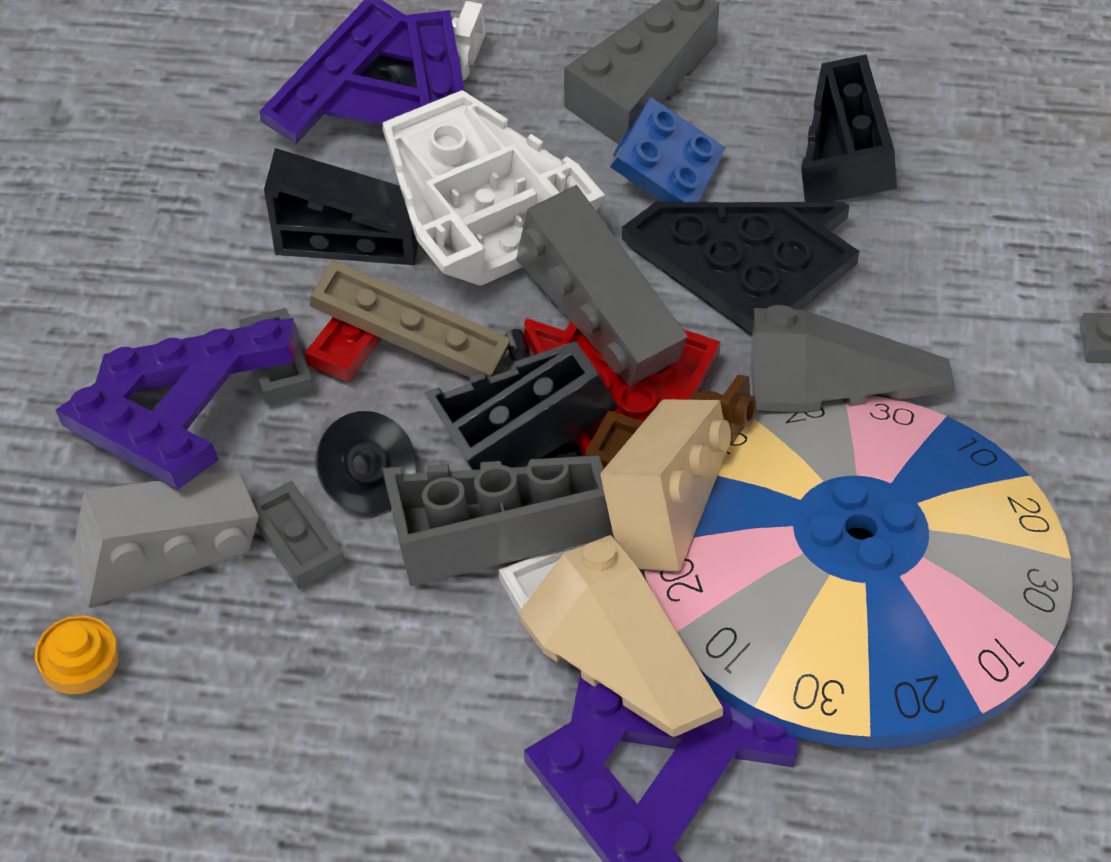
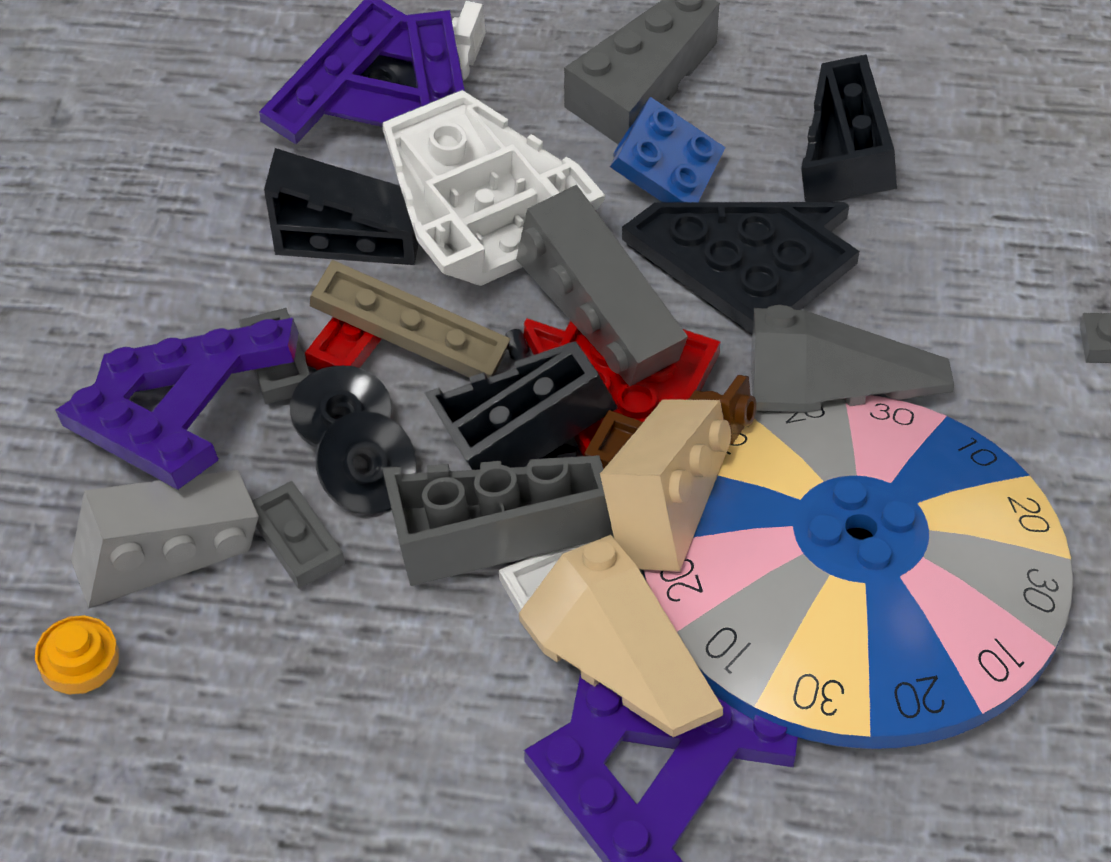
(335, 393): none -> black dish

